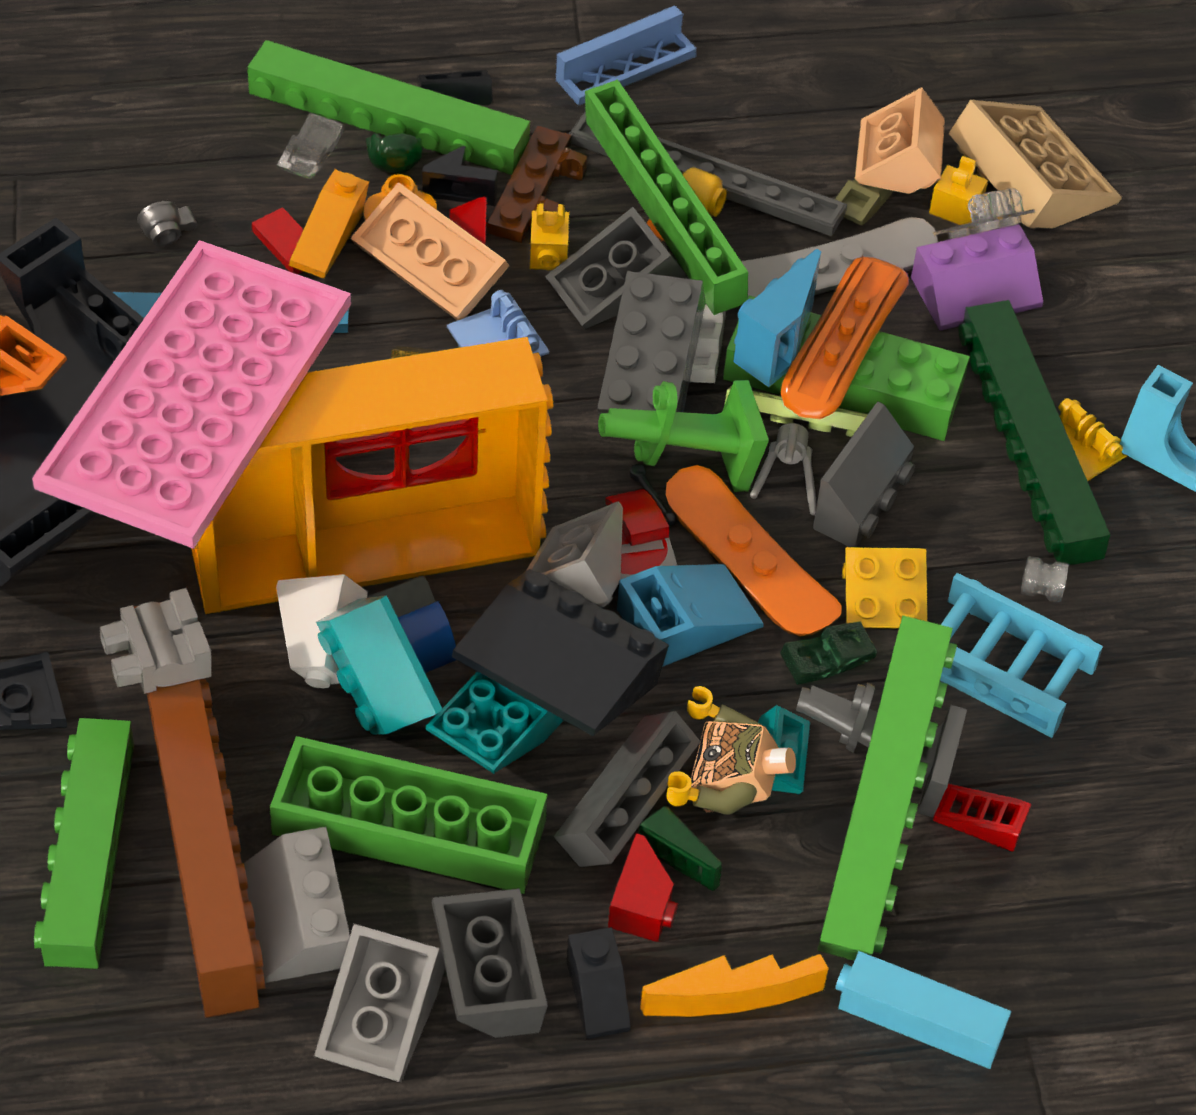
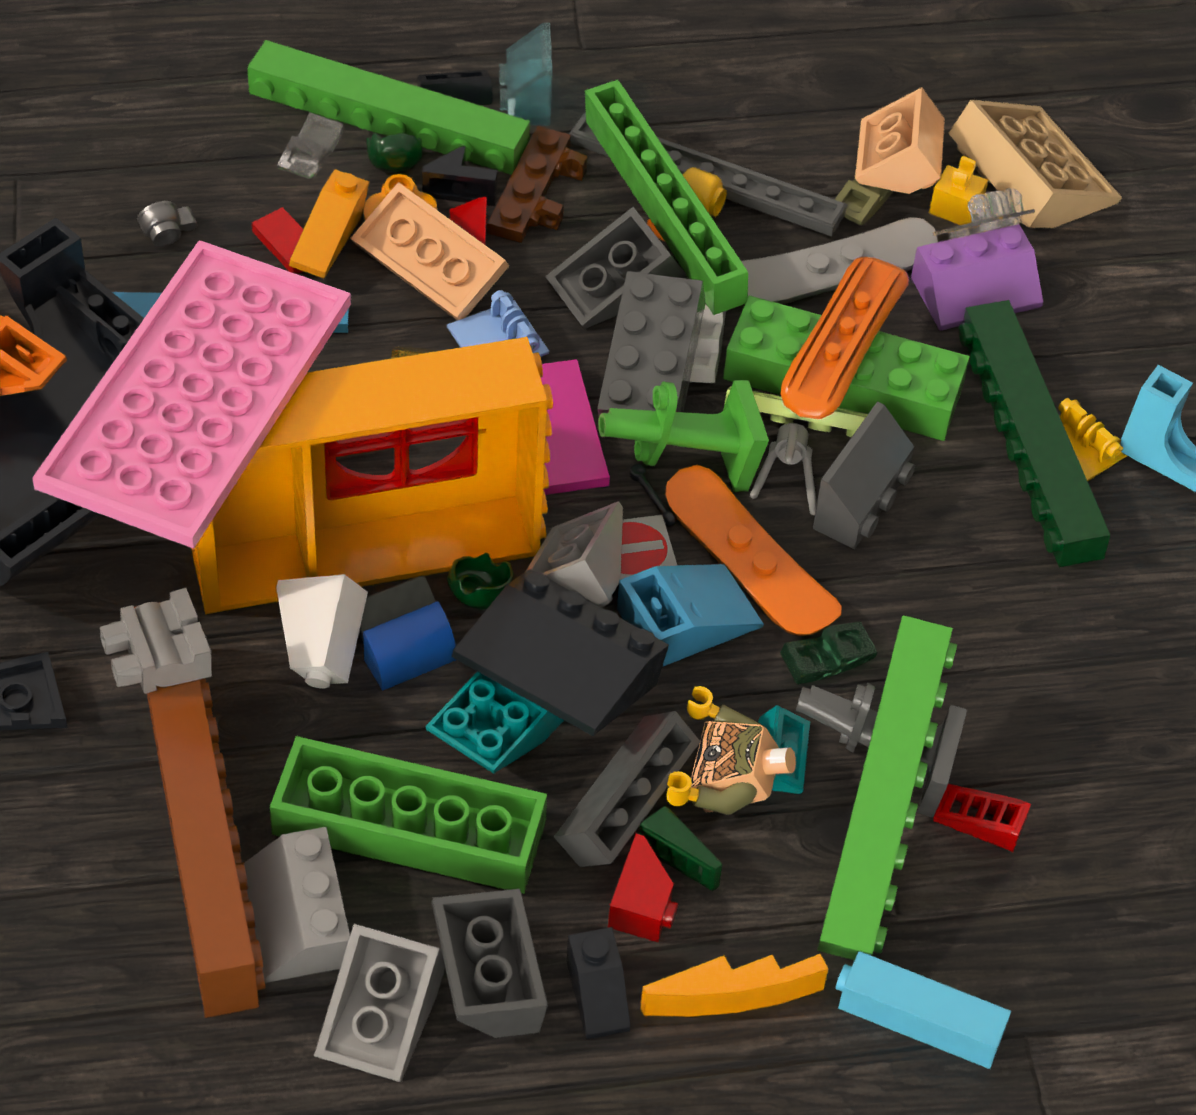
(86, 844): bright green brick -> none
(377, 665): teal slope -> none
(478, 580): none -> dark green hair
(528, 77): none -> clear light blue slope
(549, 238): yellow brick -> none
(574, 442): none -> dark pink tile
(619, 49): medium blue fence -> none
(641, 517): red slope -> none
(776, 322): dark azure slope -> none
(885, 585): yellow hinge -> none
(1006, 689): medium azure fence -> none
(1044, 579): clear wheel -> none

